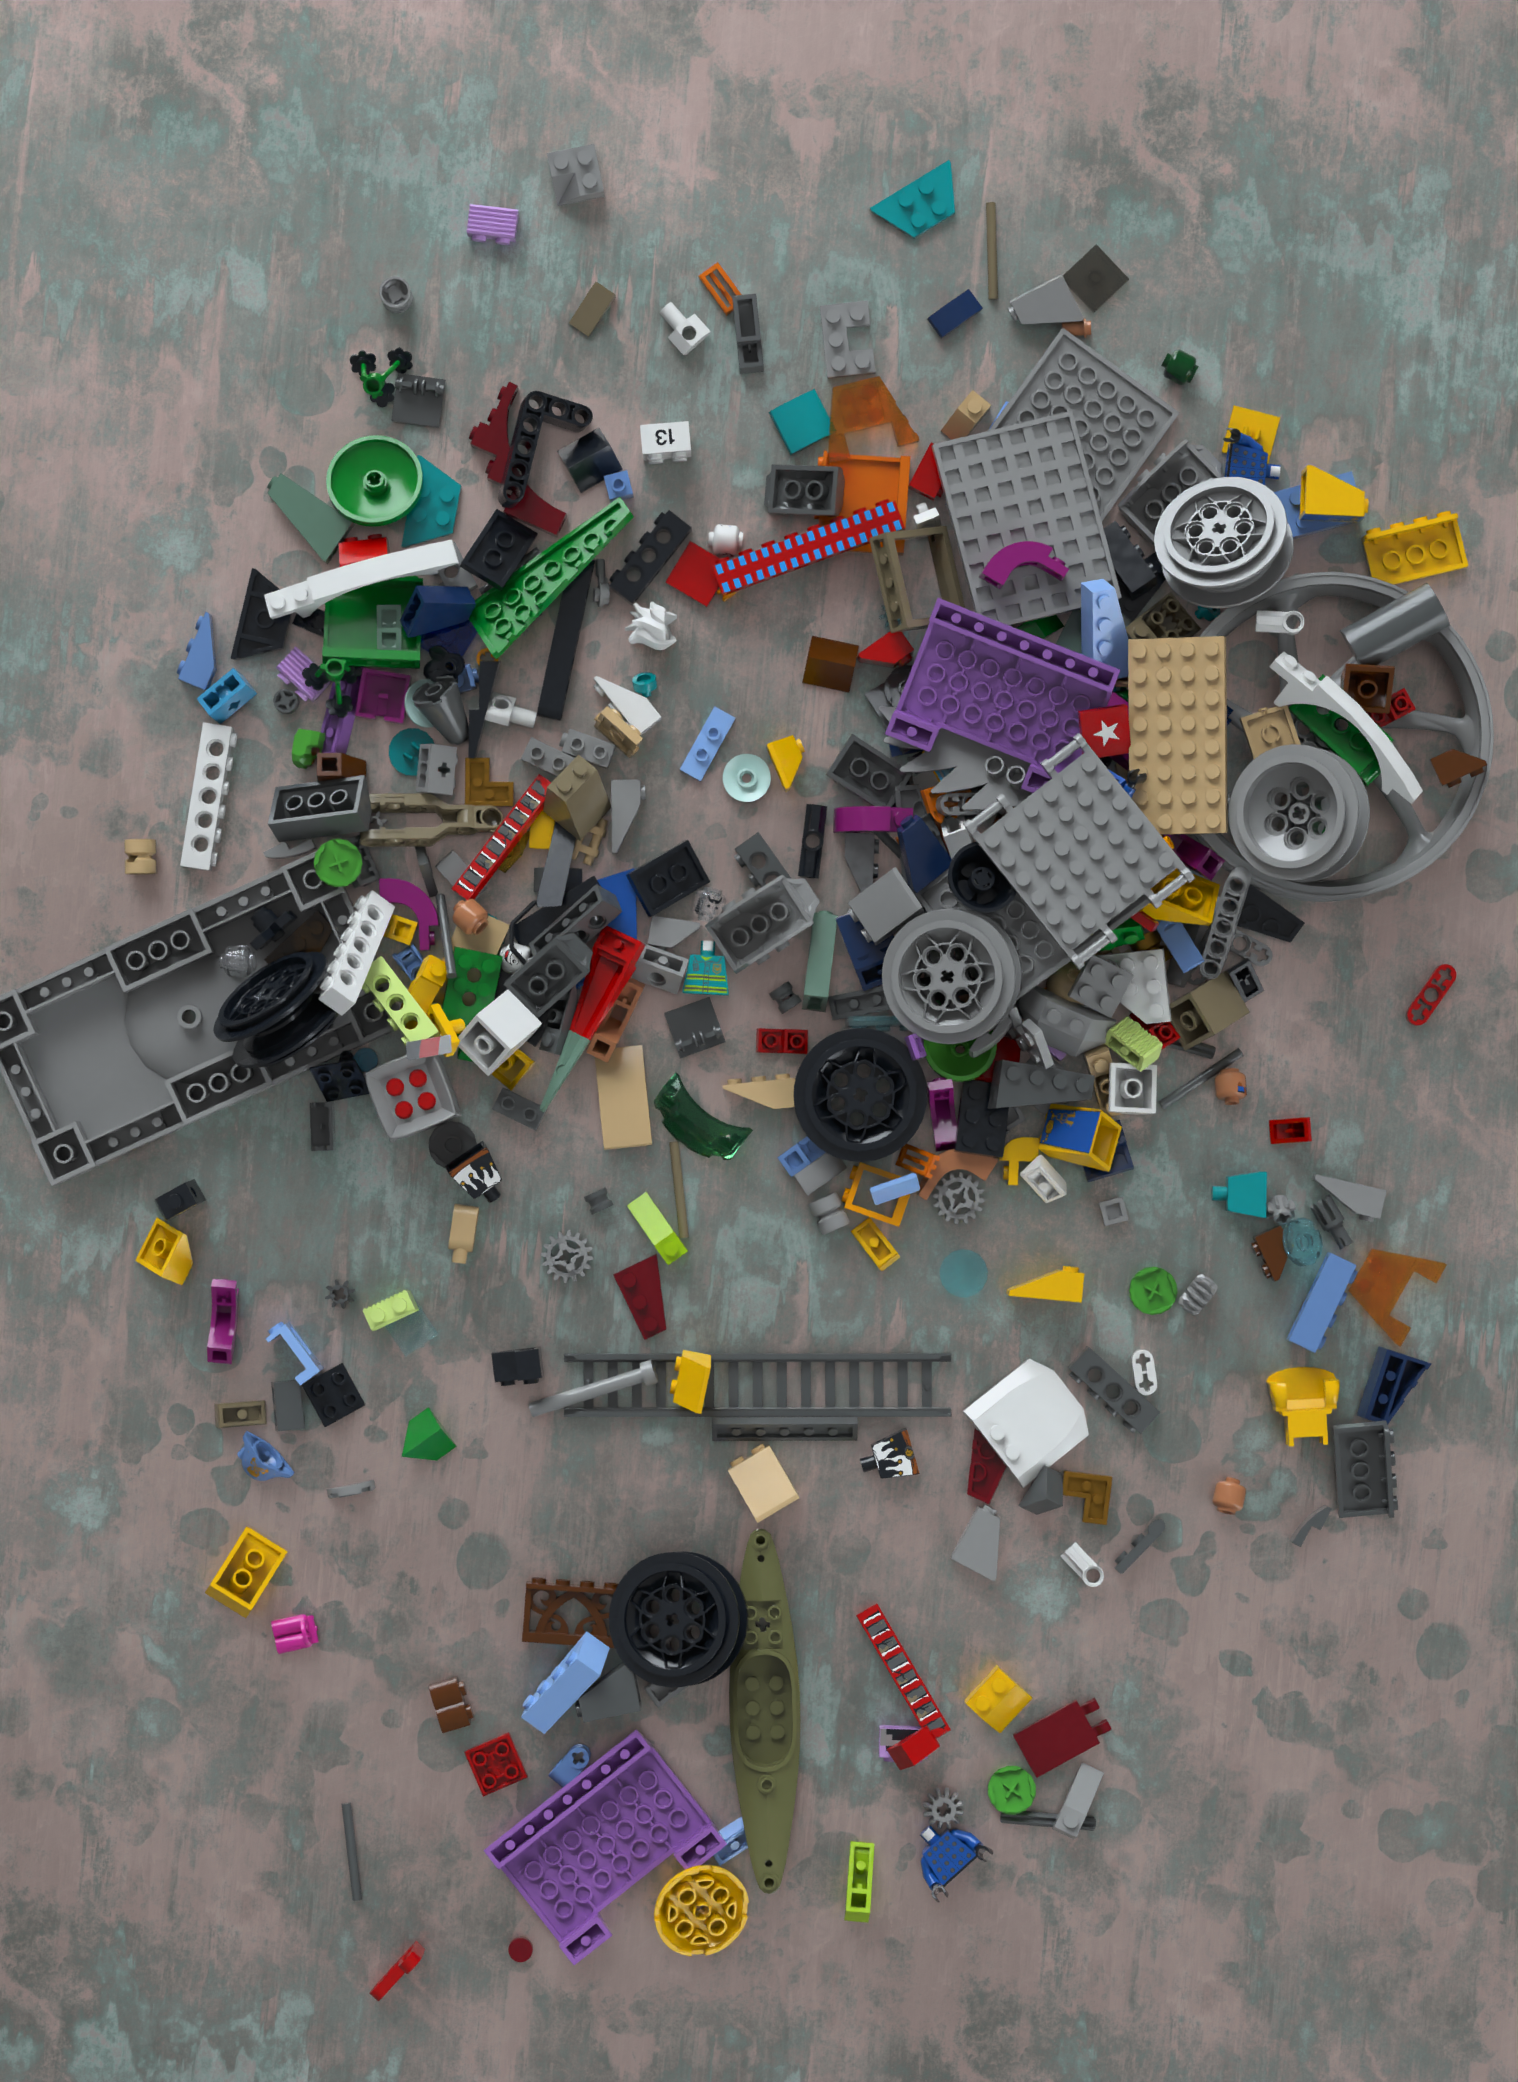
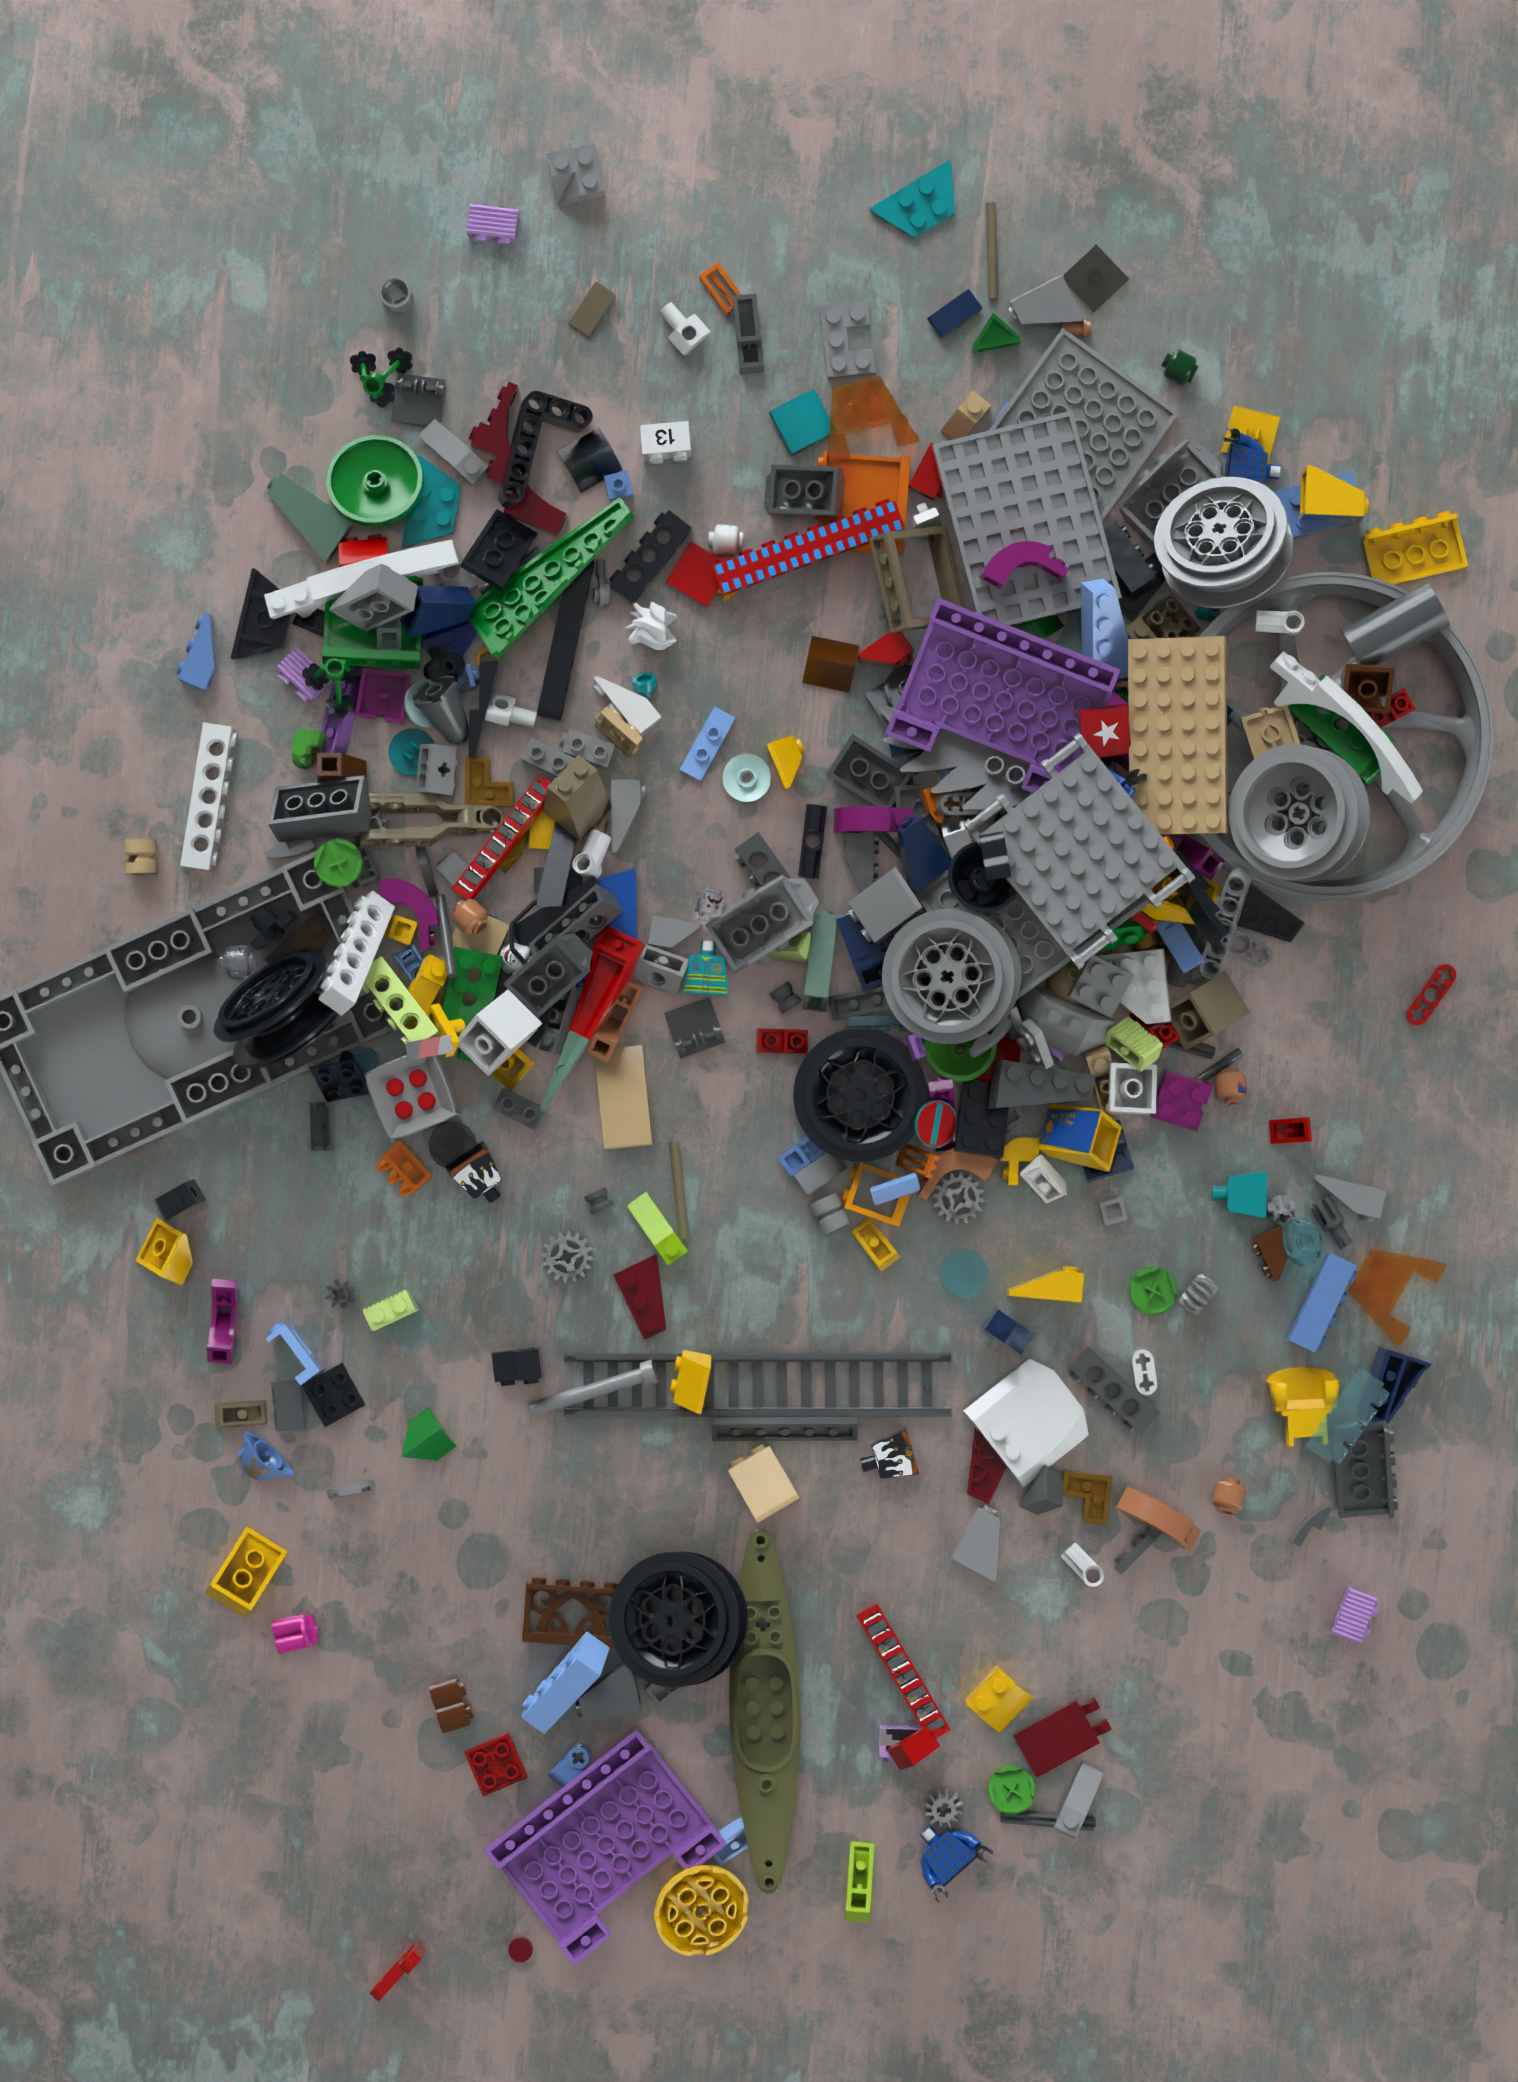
(226, 696): dark azure brick -> none
(282, 701): dark grey wheel -> none
(351, 1851): dark grey bar -> none
(376, 598): none -> light grey slope
(405, 1167): none -> orange plate
(453, 452): none -> light grey slope
(463, 1231): tan piece -> none
(592, 854): none -> white piece
(668, 878): black plate -> none
(694, 1126): clear green windscreen -> none
(771, 1093): tan slope -> none
(796, 951): none -> yellowish green slope
(935, 1123): none -> red piece
(994, 856): none -> black axle
(995, 336): none -> green slope
(1008, 1330): none -> dark blue slope
(1159, 1517): none -> nougat arch
(1181, 1099): none -> magenta piece
(1200, 905): none -> black slope
(1245, 979): black slope -> none
(1341, 1421): none -> clear light blue windscreen
(1354, 1615): none -> lavender brick
(1455, 764): reddish brown slope -> none

